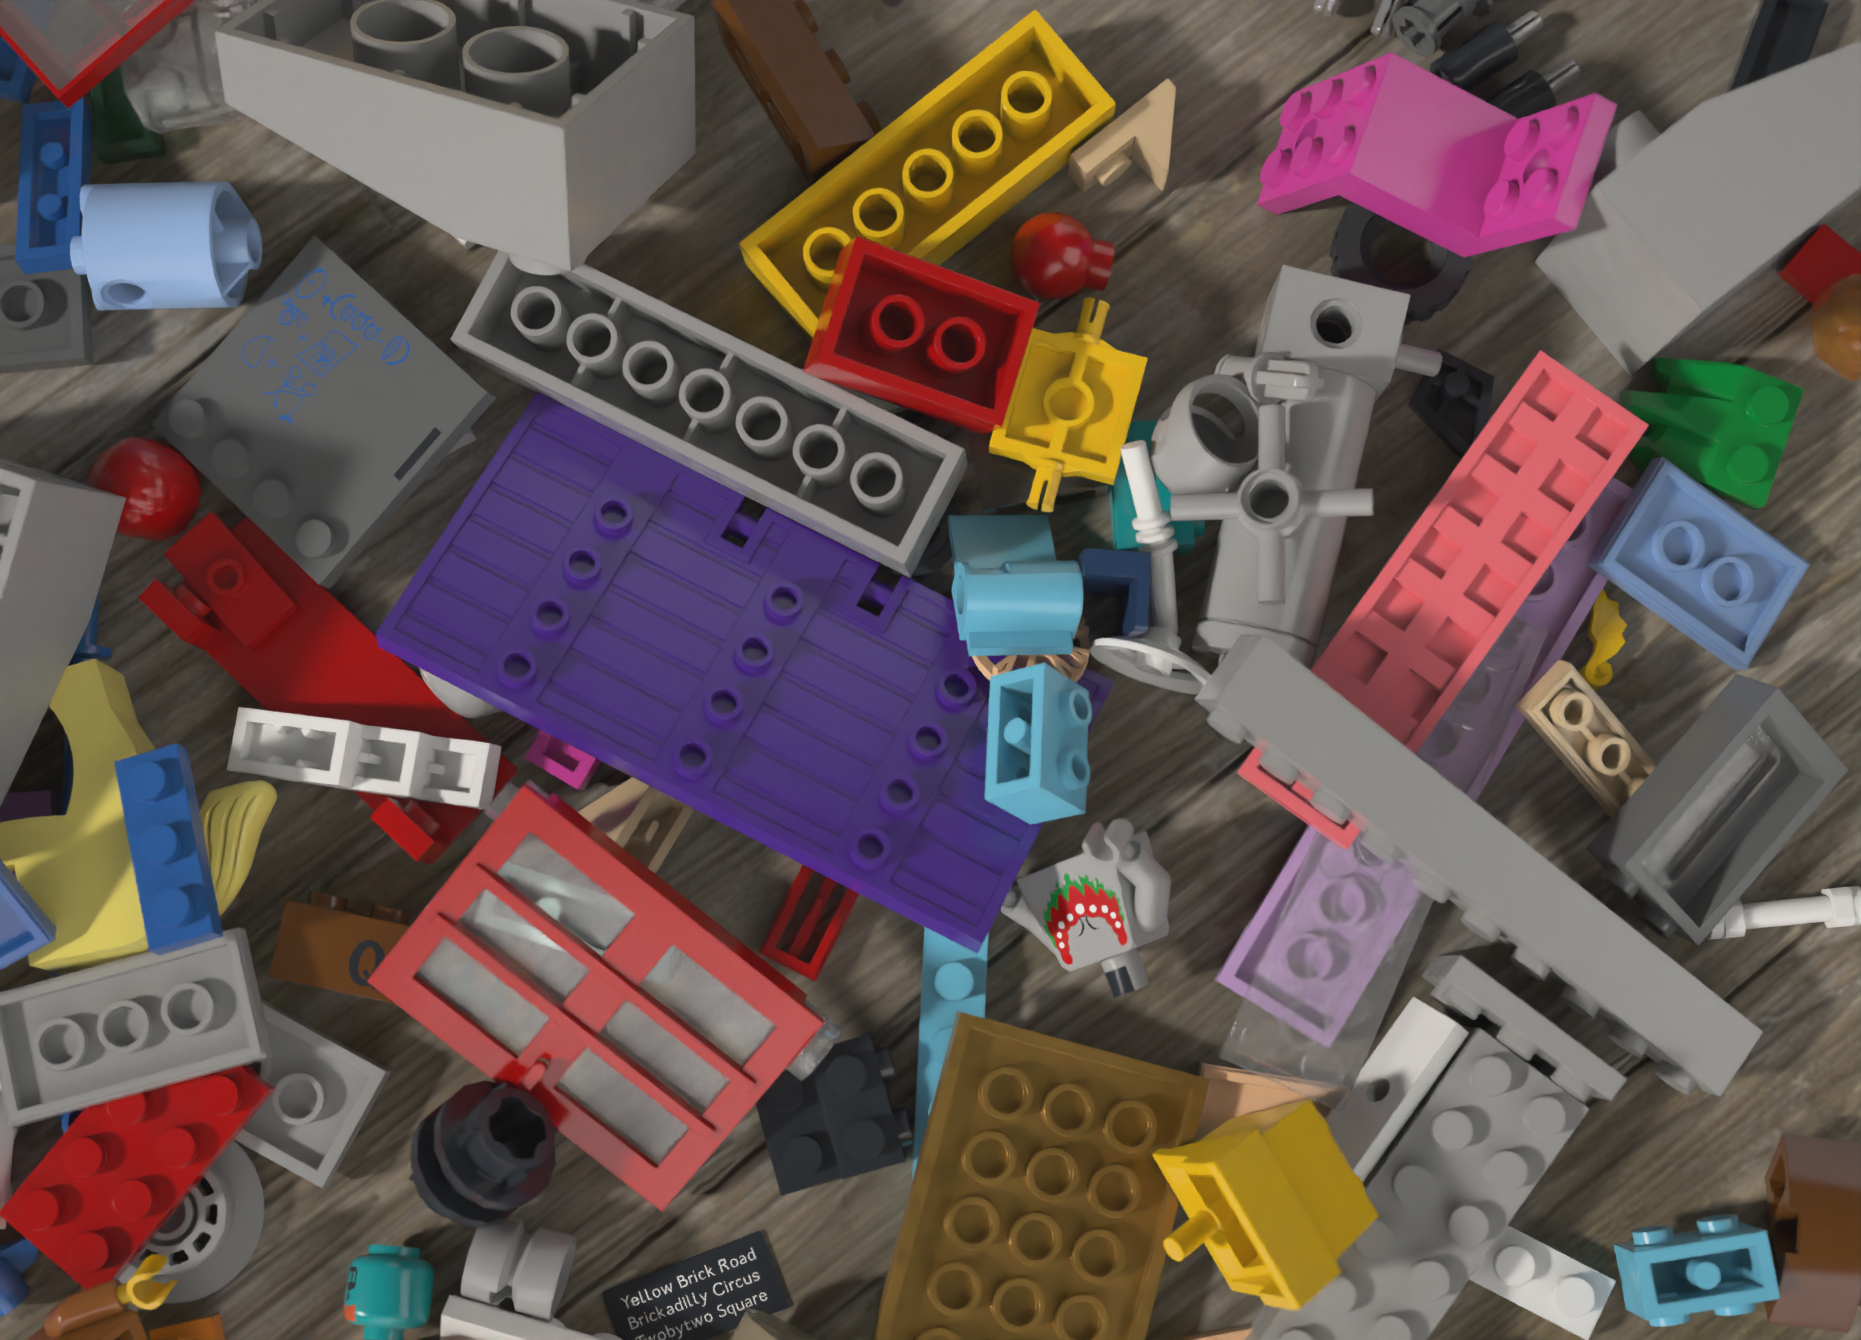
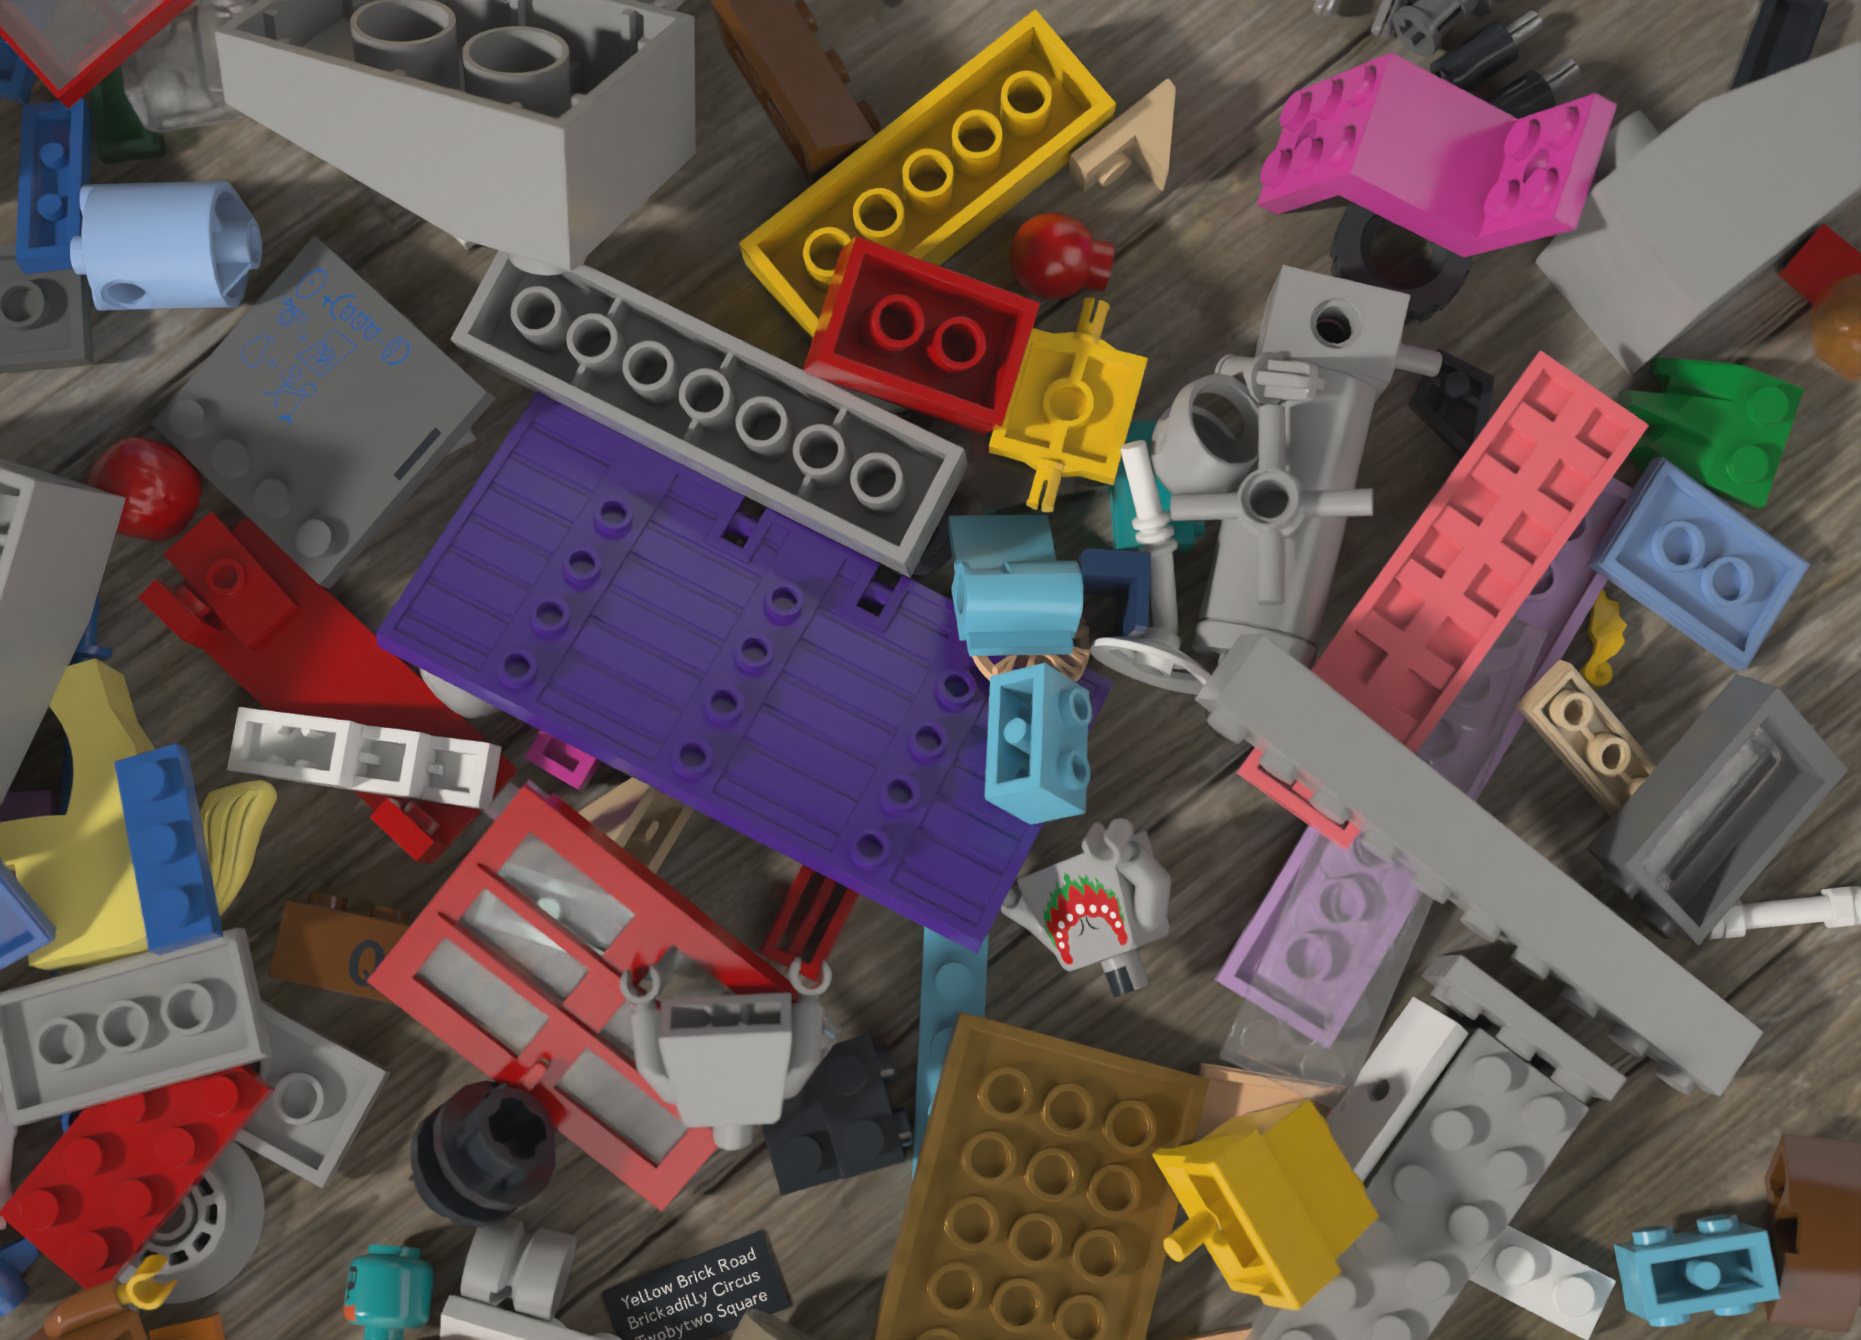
(727, 1055): none -> light grey torso

